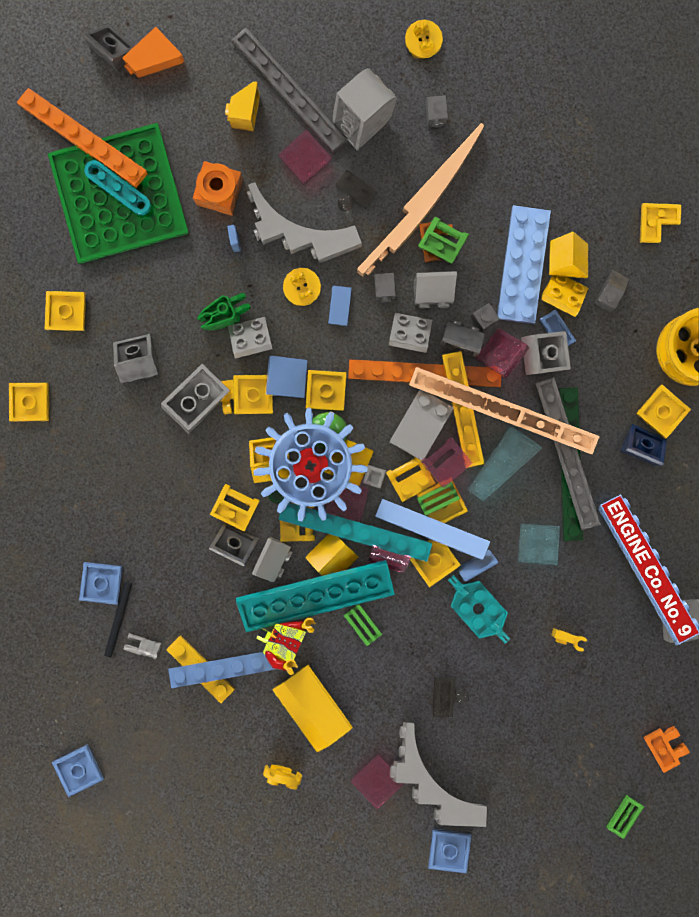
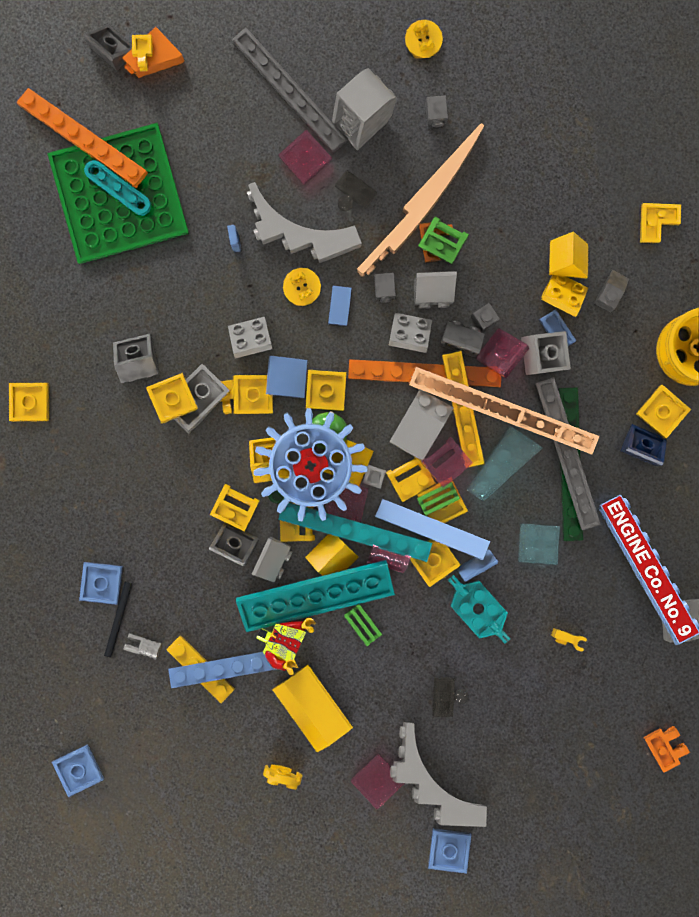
(65, 311): yellow plate -> none
(142, 48): none -> yellow plate
(171, 398): none -> yellow tile
(218, 188): orange piece -> none
(223, 312): green hinge -> none
(244, 108): yellow slope -> none
(523, 264): light blue plate -> none
(619, 811): bright green tile -> none

